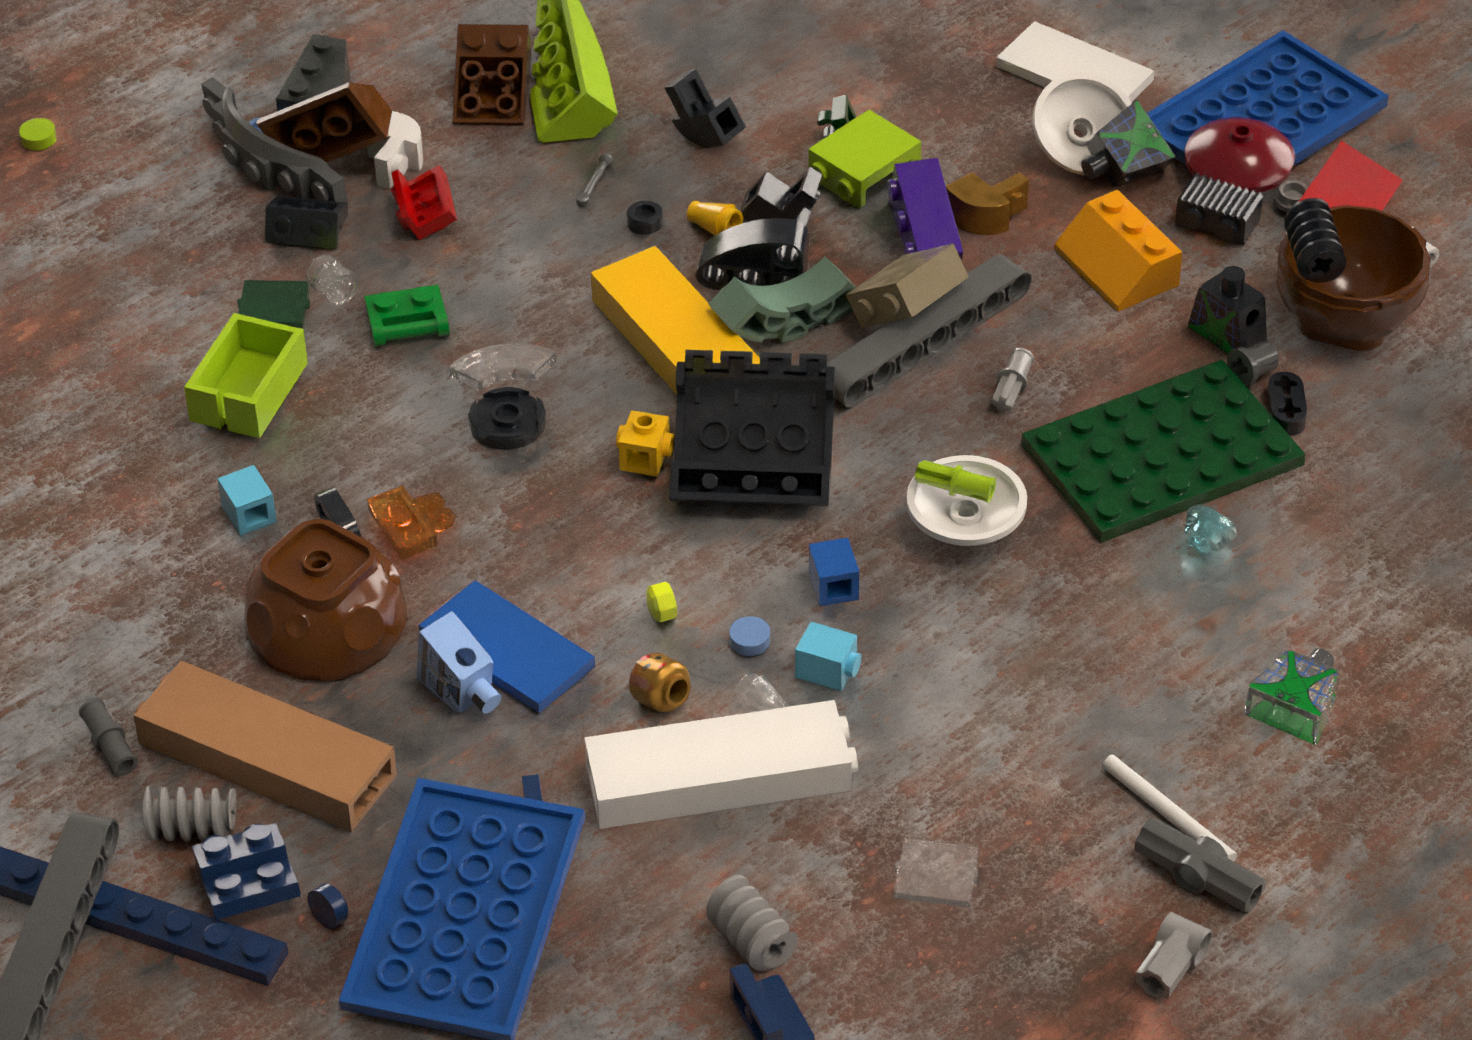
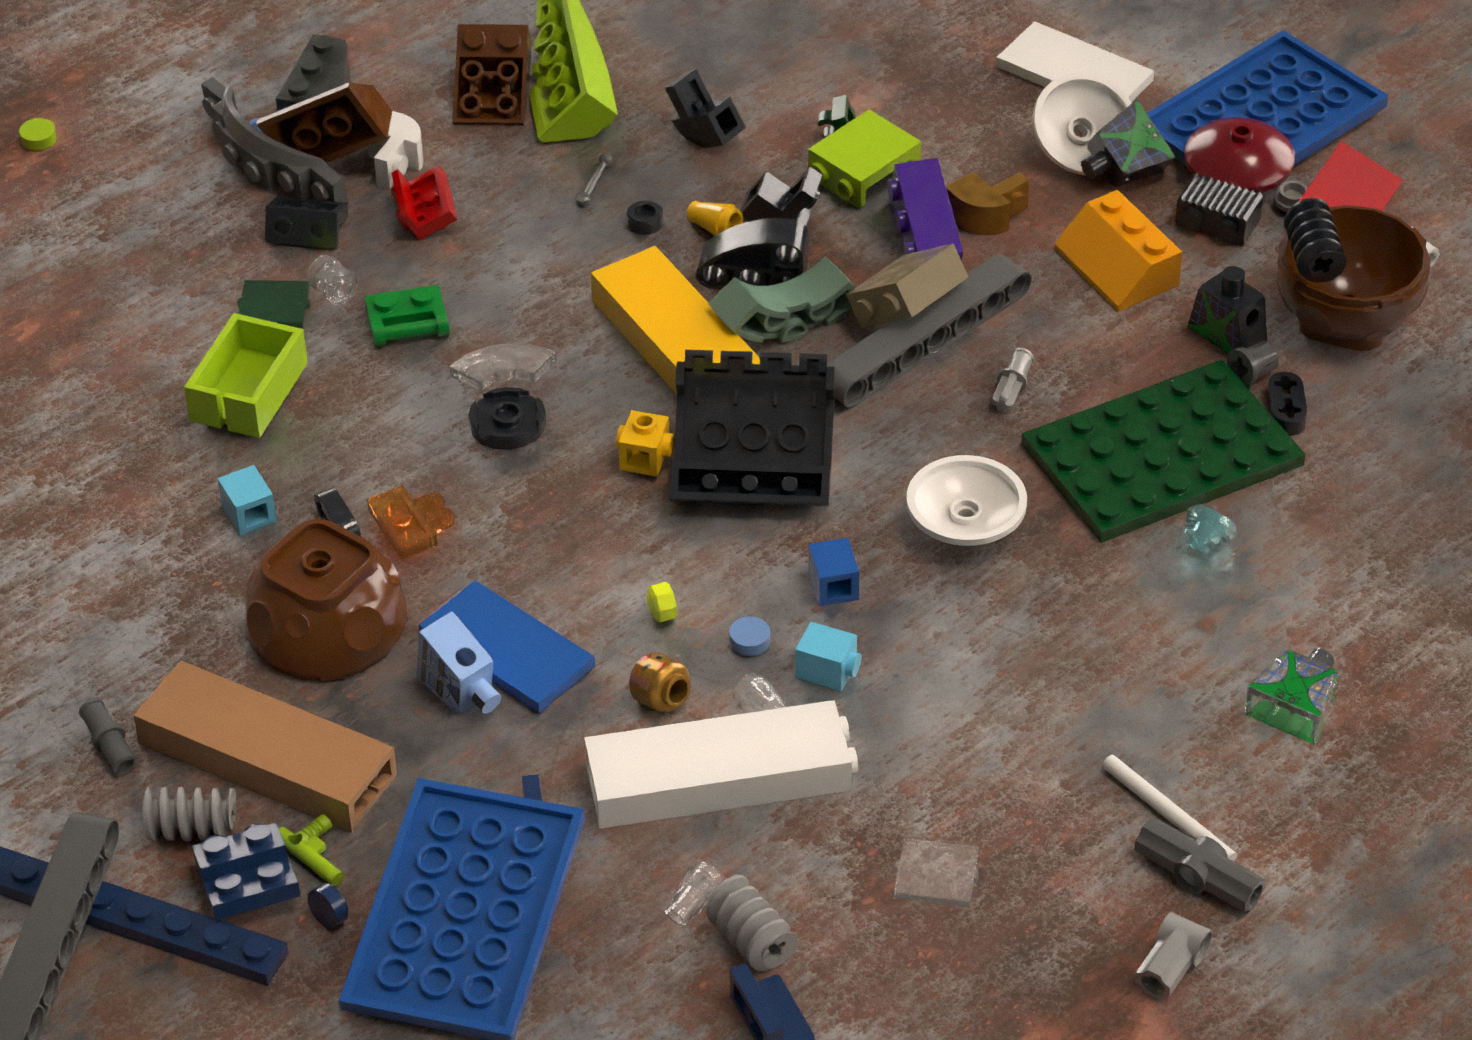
(310, 847): none -> lime hose
(693, 892): none -> clear cone
(956, 480): lime axle -> none

